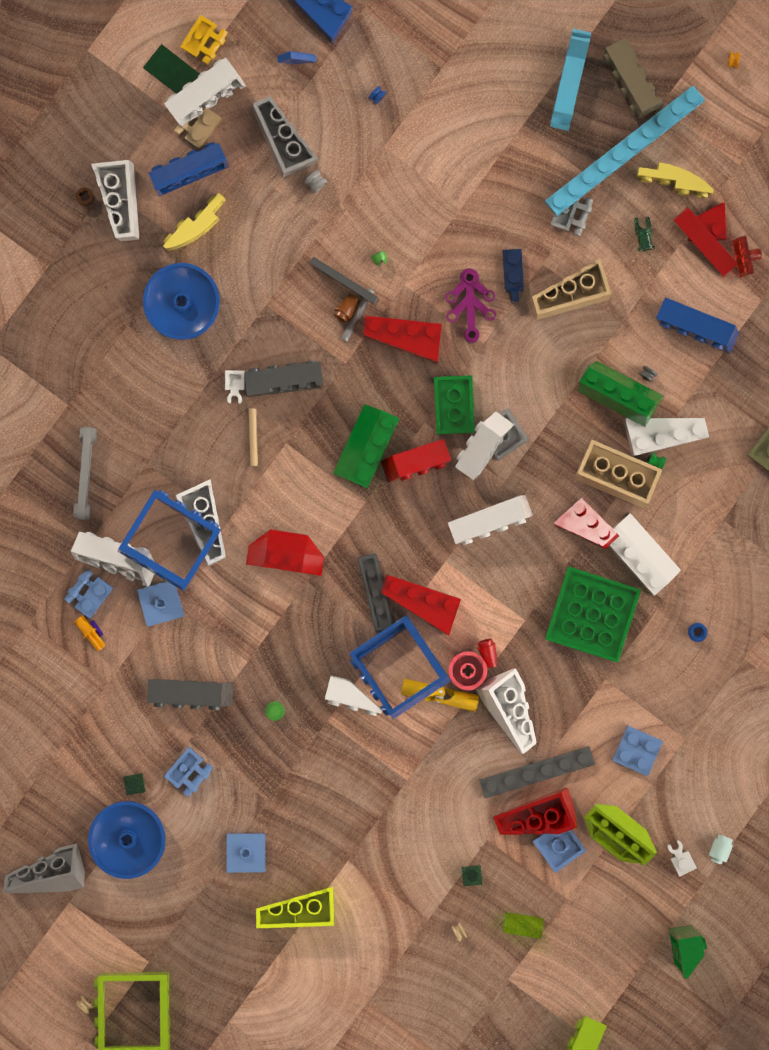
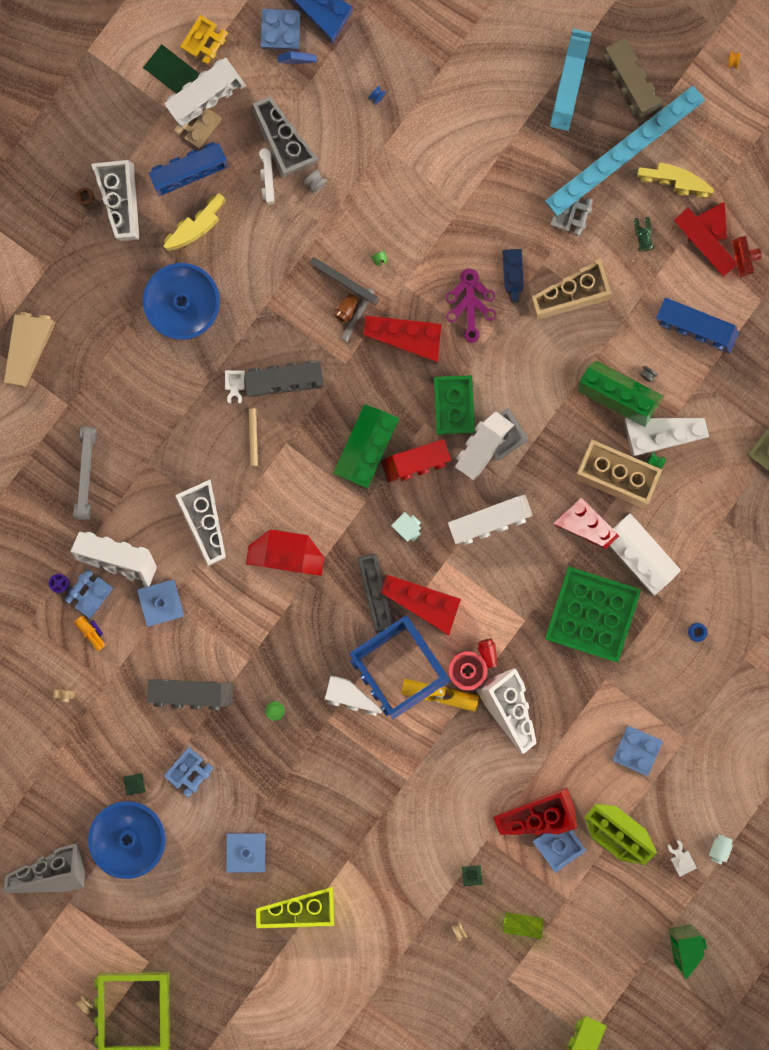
(26, 346): none -> tan slope
(56, 581): none -> dark purple wheel
(63, 695): none -> tan plate
(154, 567): blue window -> none
(267, 176): none -> white plate
(280, 29): none -> medium blue plate
(407, 527): none -> light aqua brick
(536, 772): dark grey plate -> none

